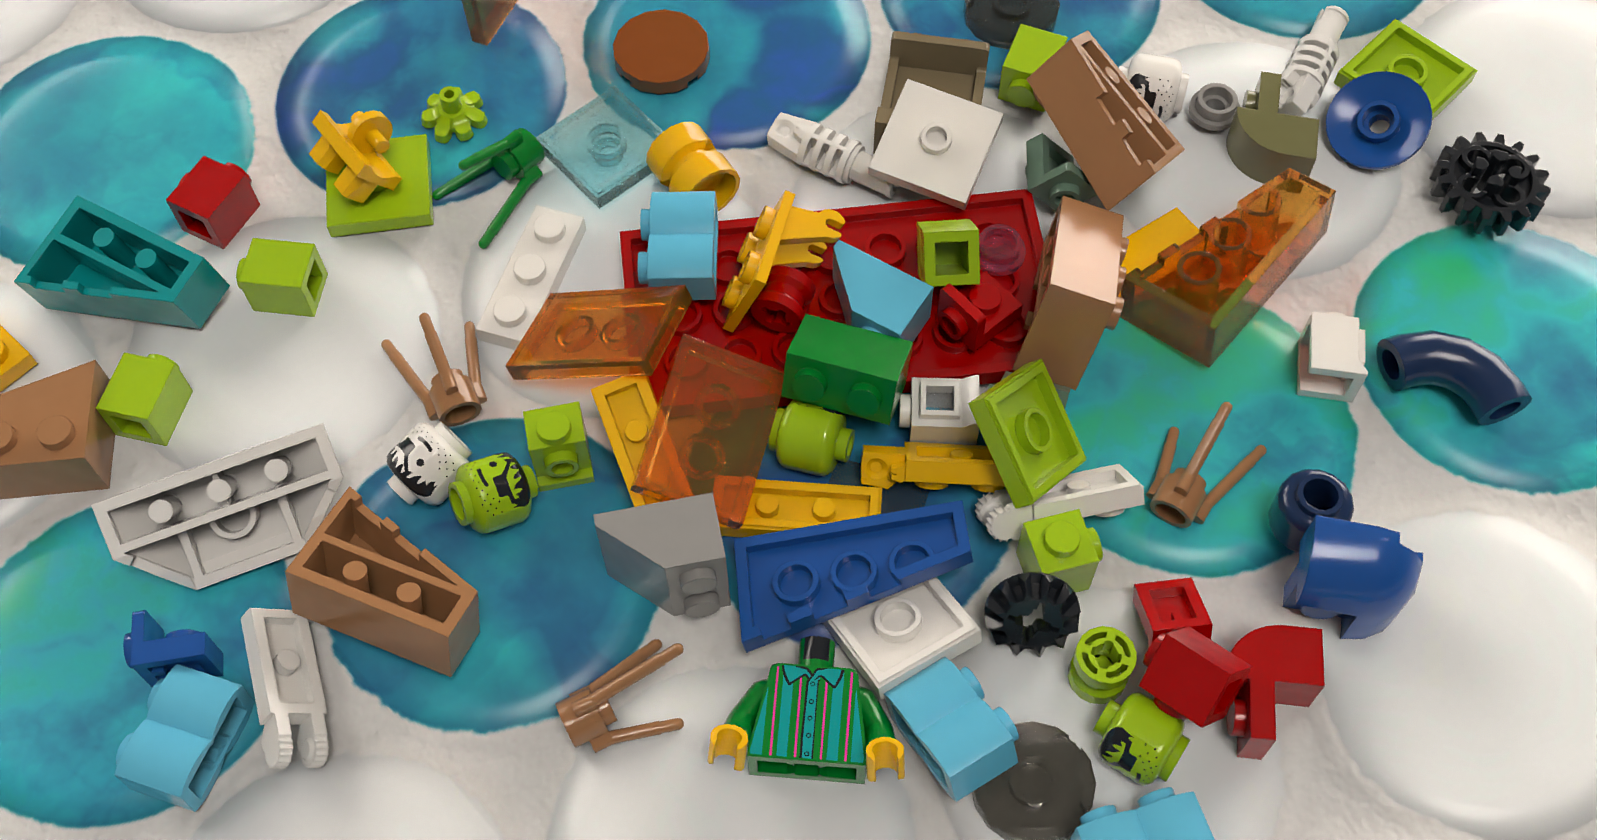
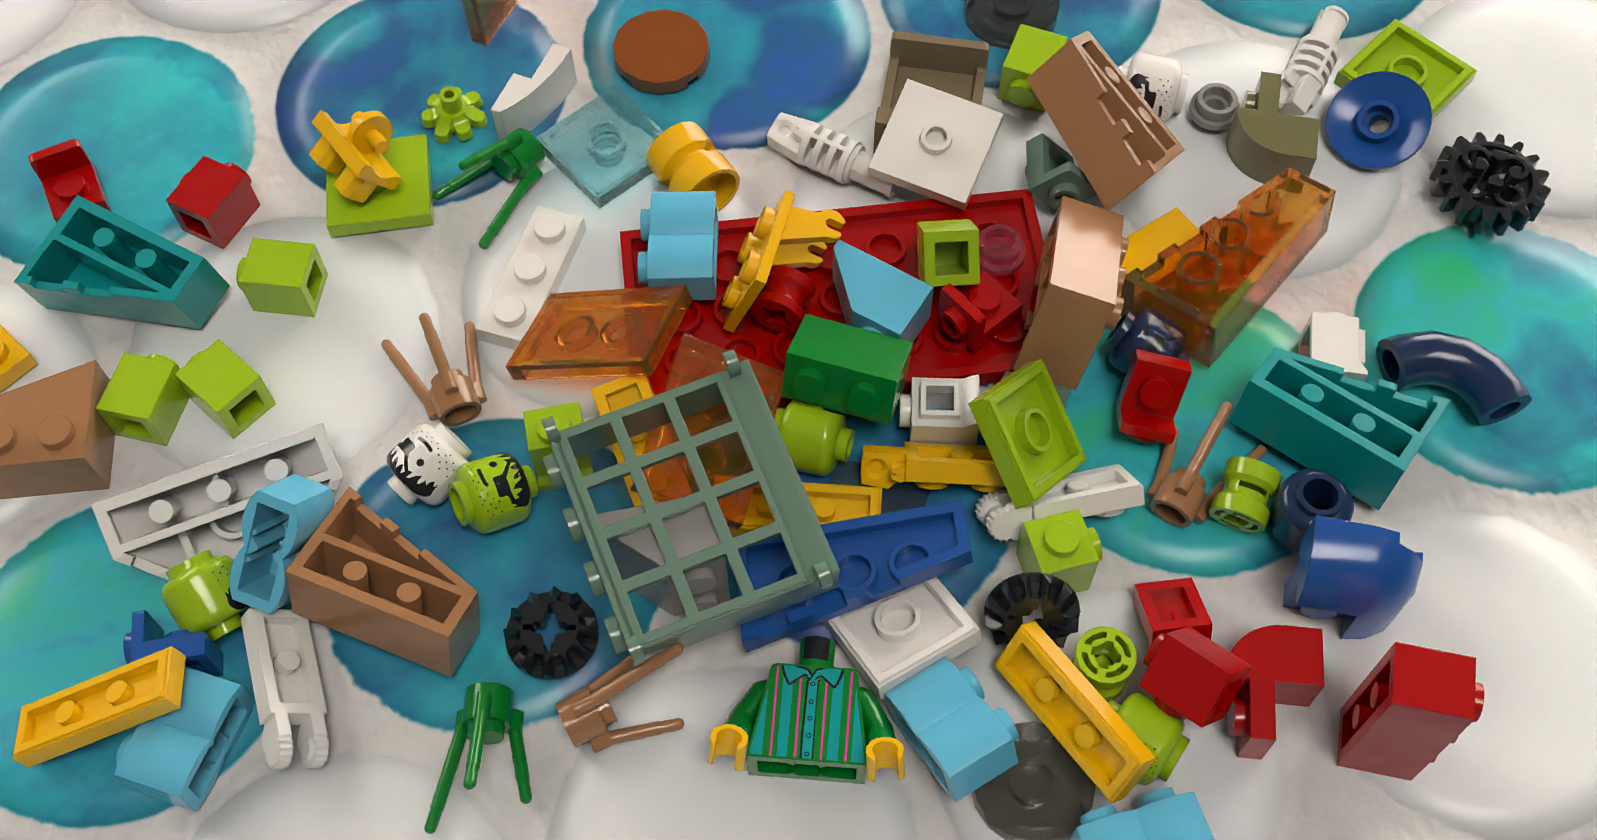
(67, 173): none -> red bracket
(100, 707): none -> yellow tile
(201, 595): none -> lime head
(225, 388): none -> lime brick
(274, 531): none -> medium azure brick
(483, 720): none -> green plant
(530, 101): none -> white slope
(569, 650): none -> black gear
(771, 469): none -> sand green window
(1074, 712): none -> yellow tile
(1144, 331): none -> dark blue head
(1151, 396): none -> red bracket
(1245, 494): none -> lime wheel
(1336, 422): none -> teal wedge
(1408, 711): none -> red brick

